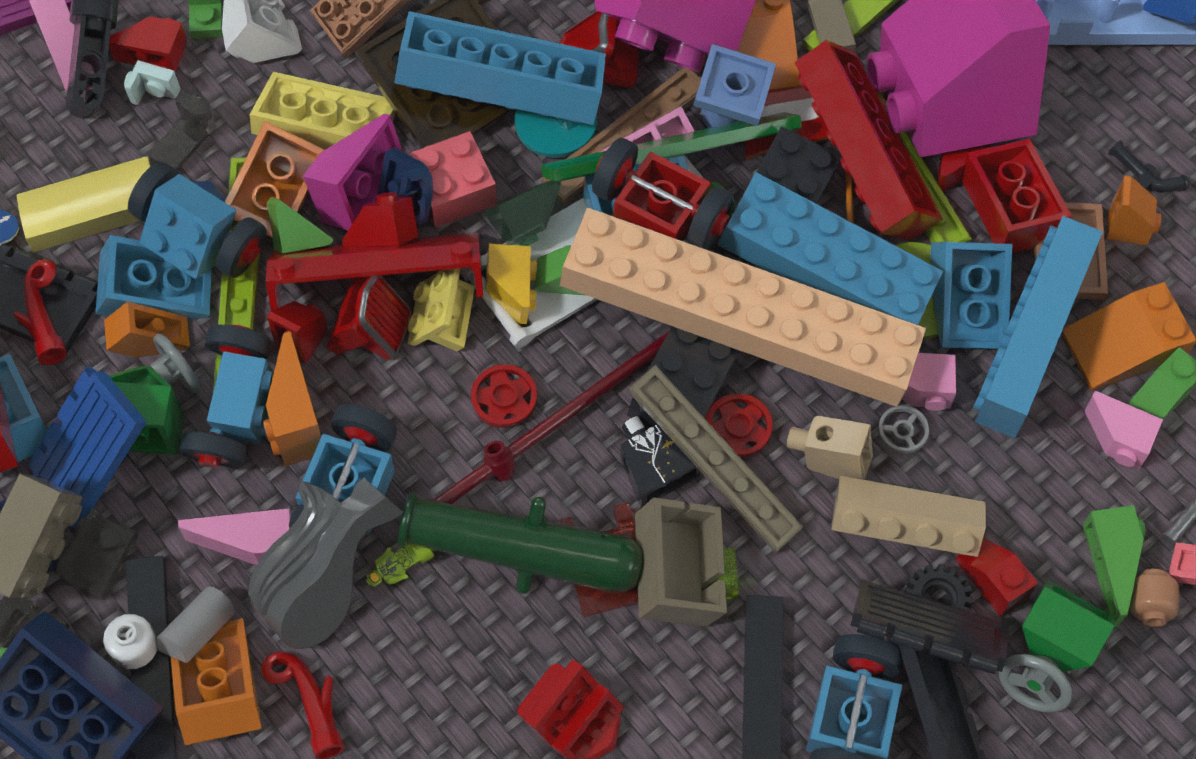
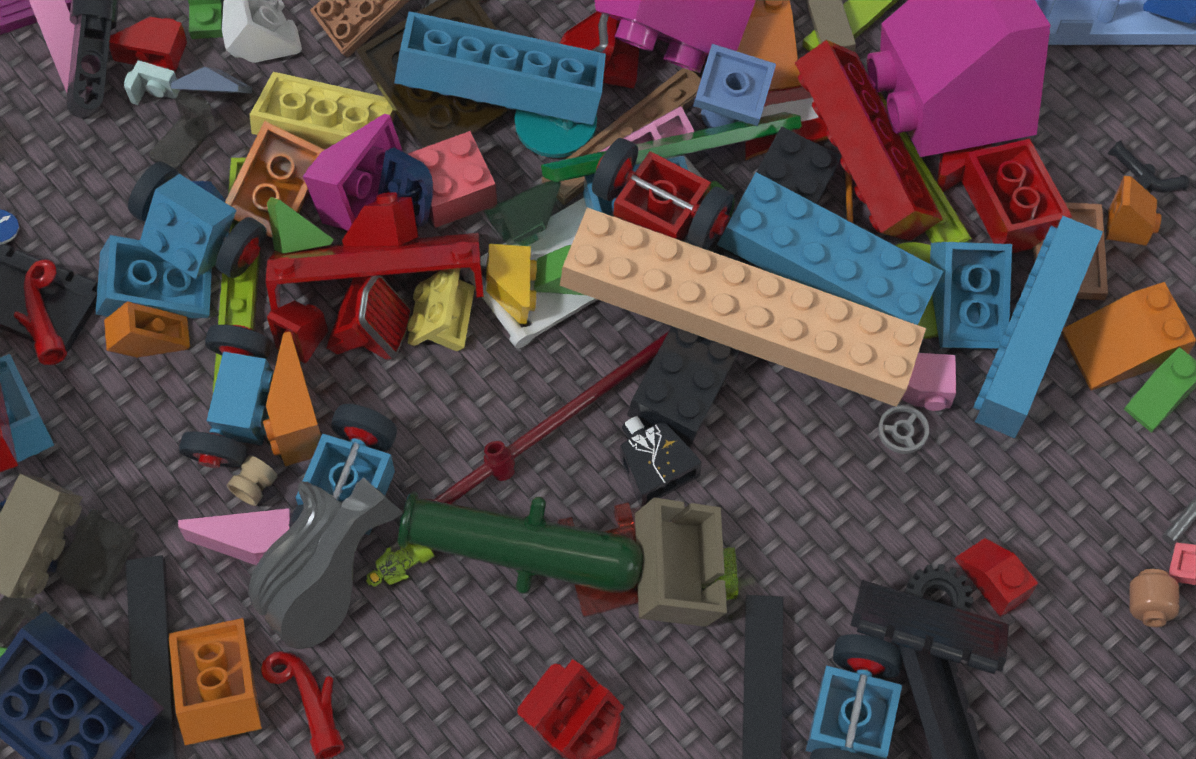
(79, 205): light yellow slope -> none
(88, 438): blue hinge -> none
(130, 641): white head -> none
(155, 400): green piece -> none
(195, 625): light grey brick -> none
(211, 80): none -> sand blue slope
(252, 480): none -> tan wheel
(504, 396): red wheel -> none
(715, 458): dark tan tile -> none
(741, 425): red wheel -> none
(834, 447): tan torso -> none
(909, 516): tan brick -> none
(1061, 637): green piece -> none
(1115, 547): bright green slope -> none
(1122, 429): bright pink slope -> none

